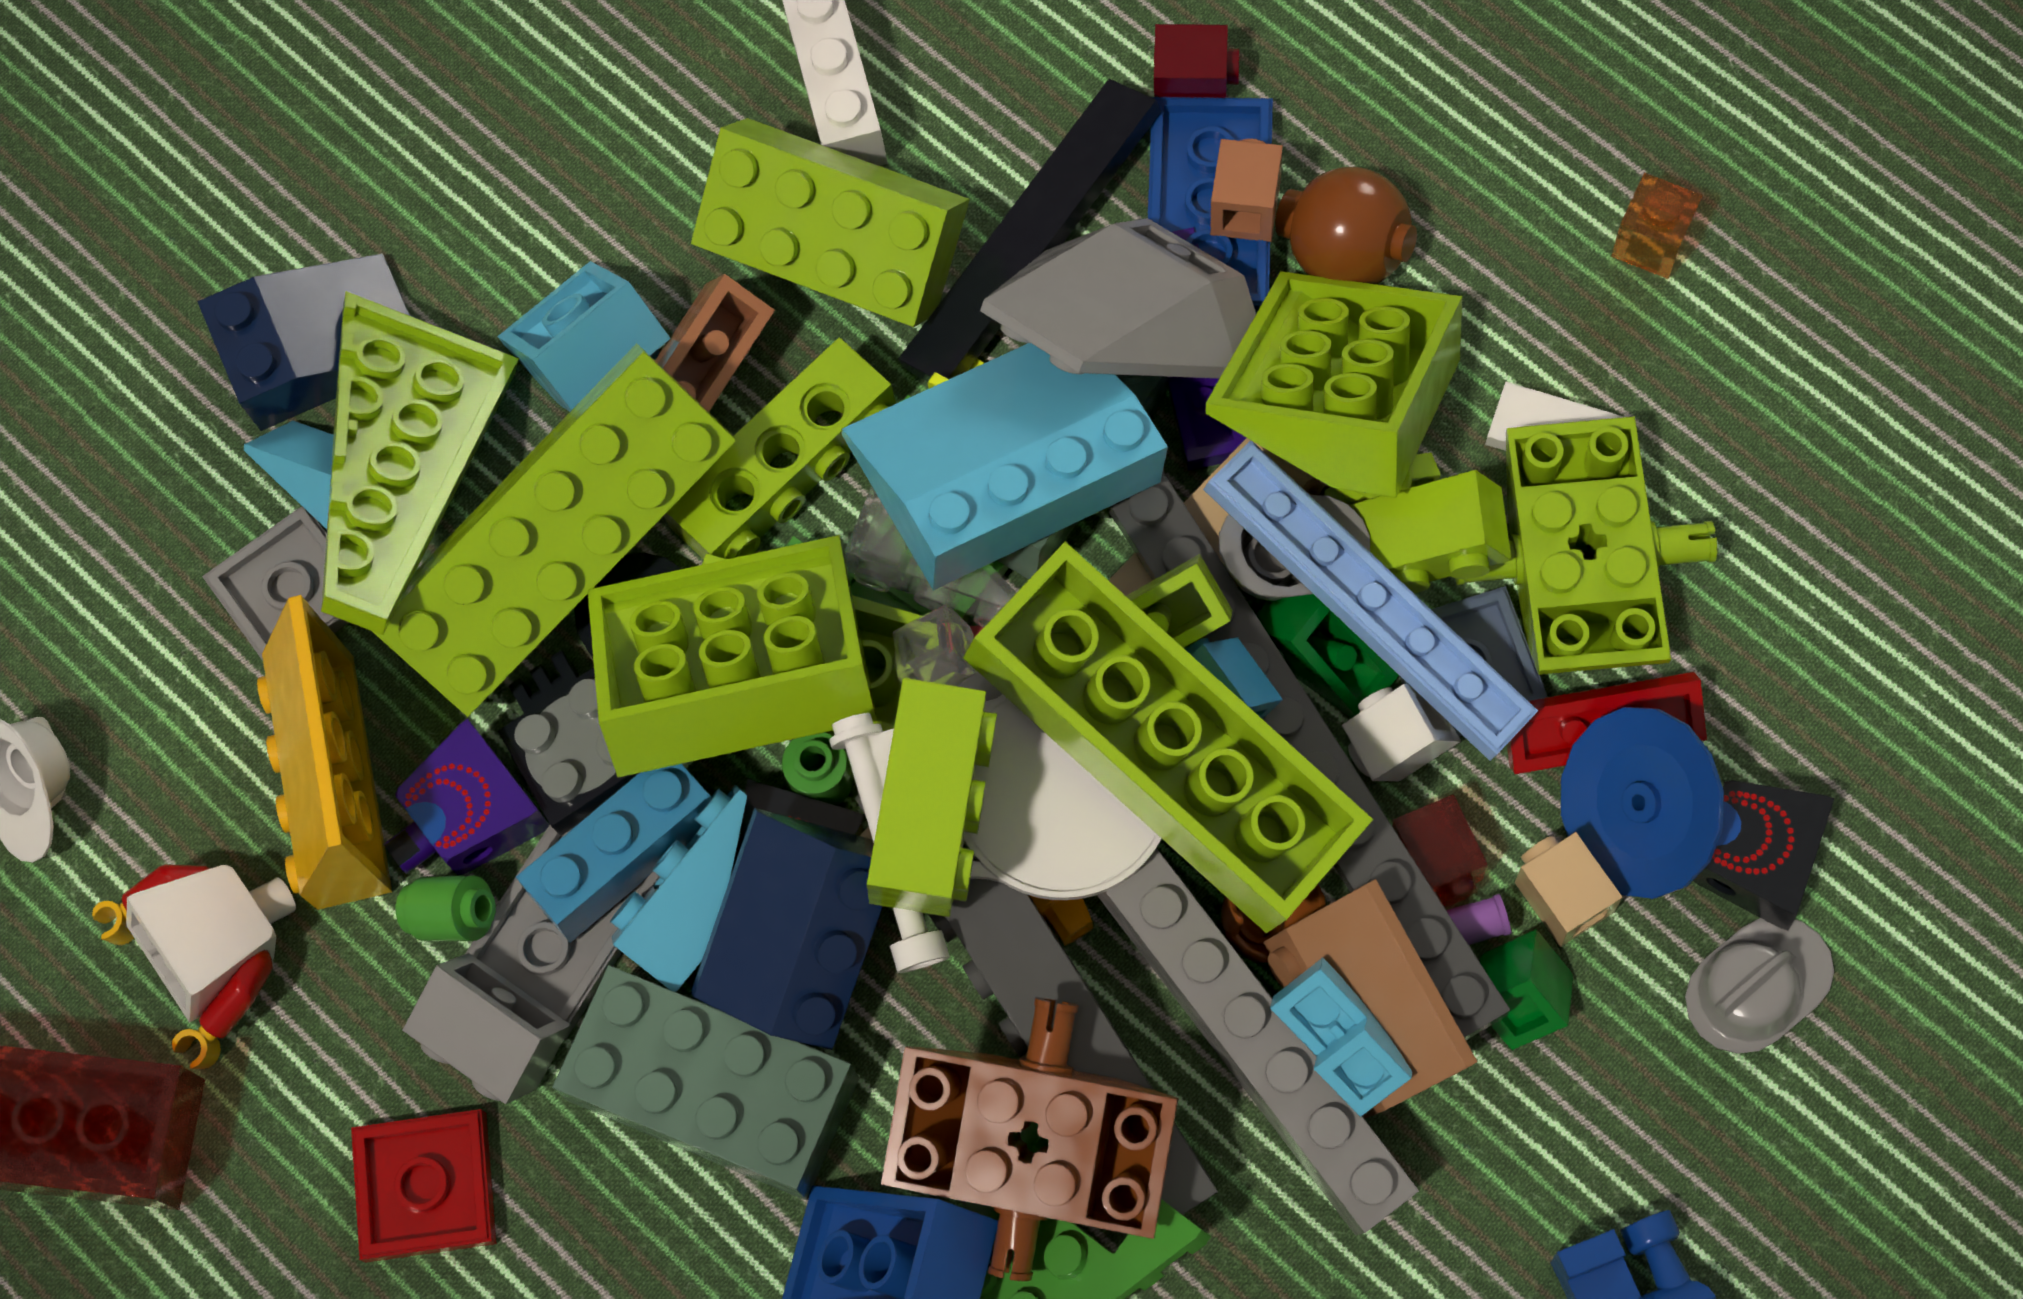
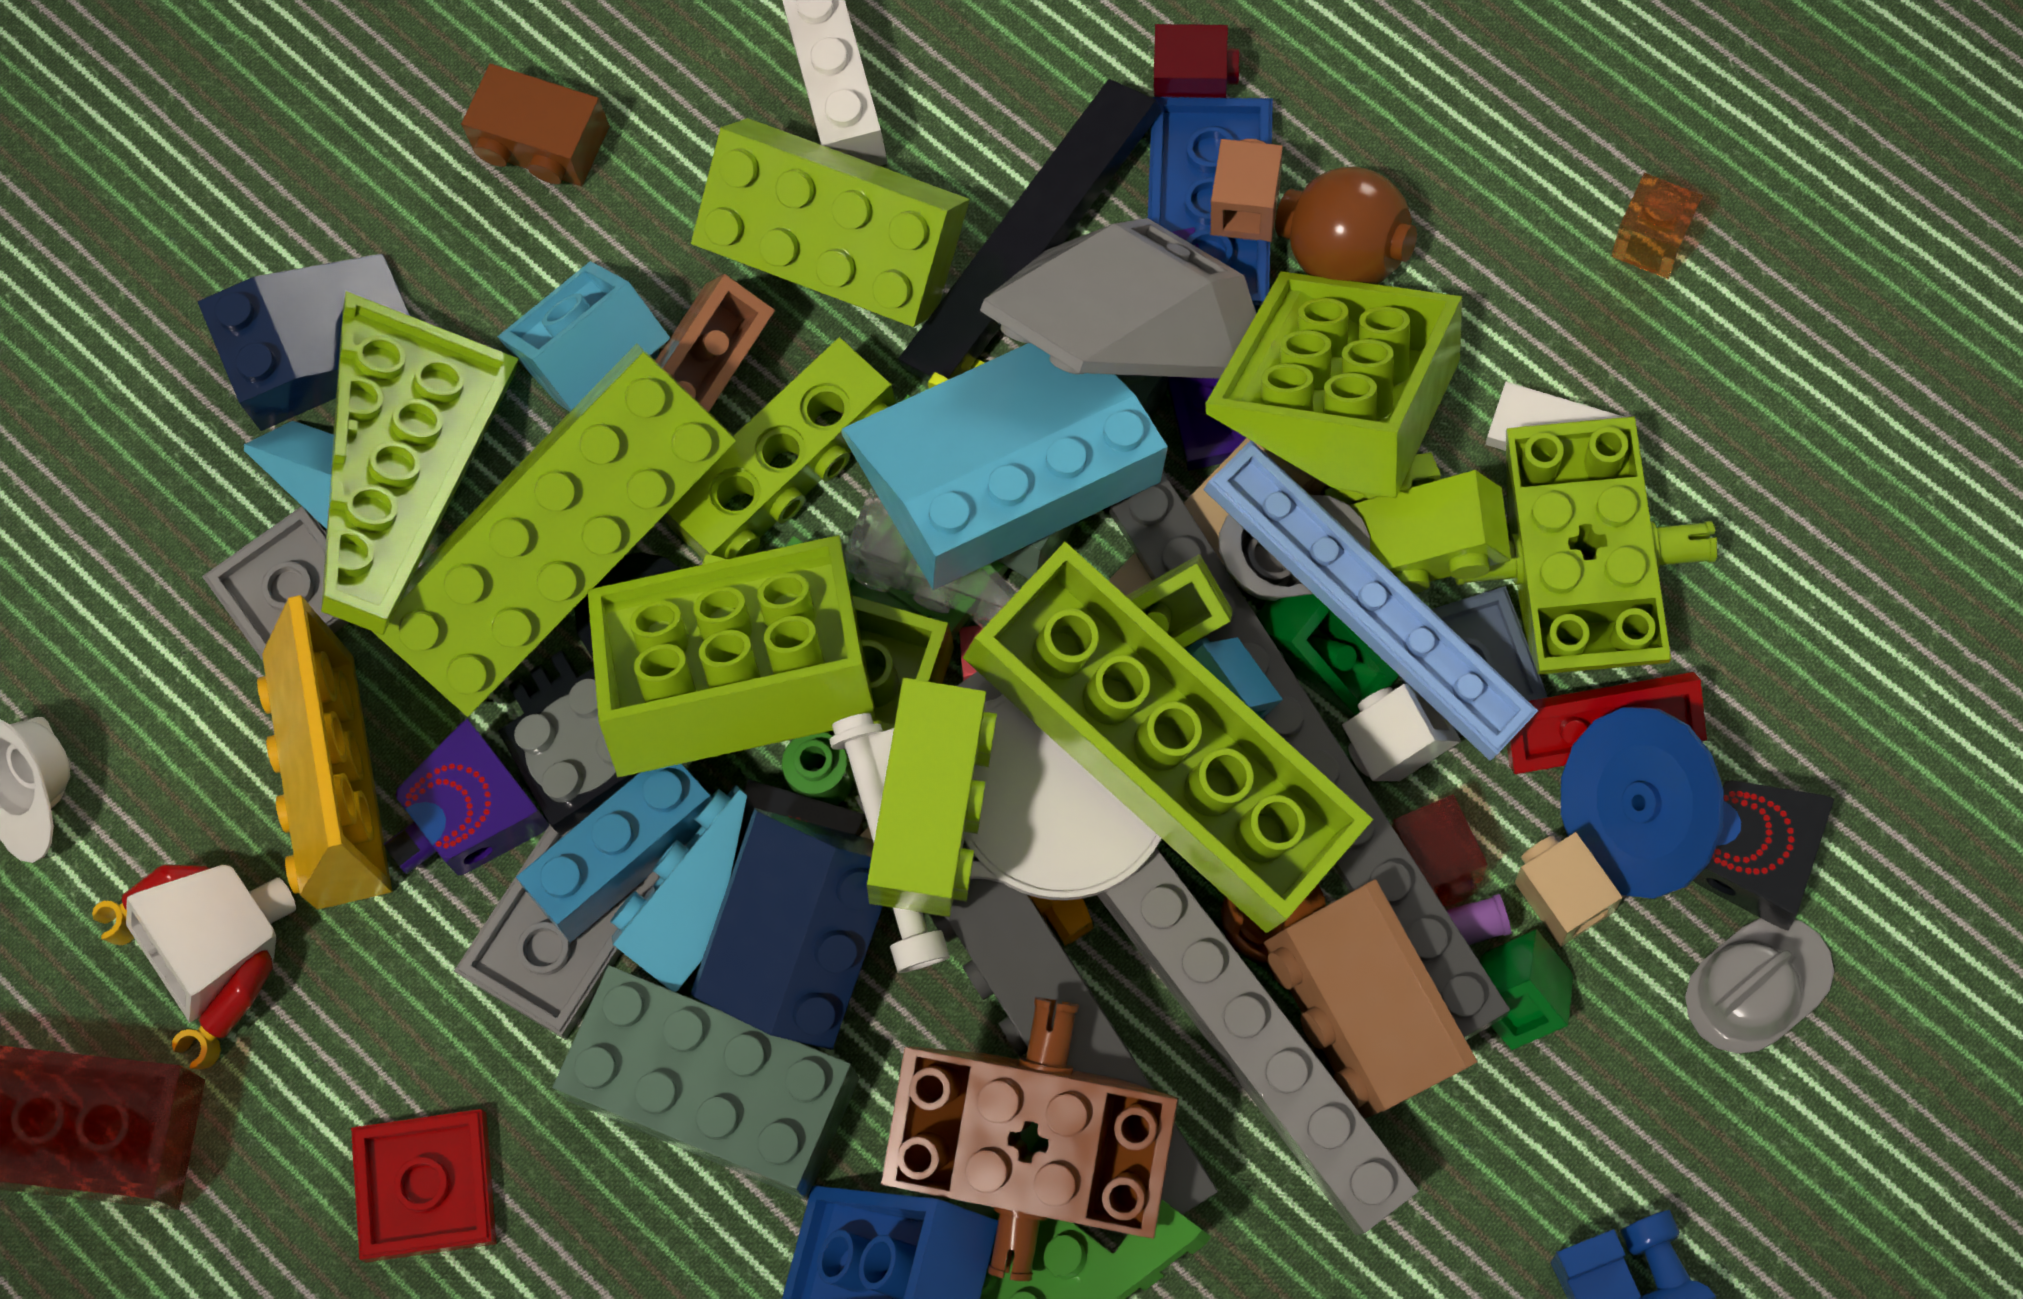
(446, 908): bright green brick -> none
(486, 1028): light grey brick -> none
(535, 126): none -> dark orange brick
(934, 648): clear slope -> none
(1344, 1035): medium azure slope -> none

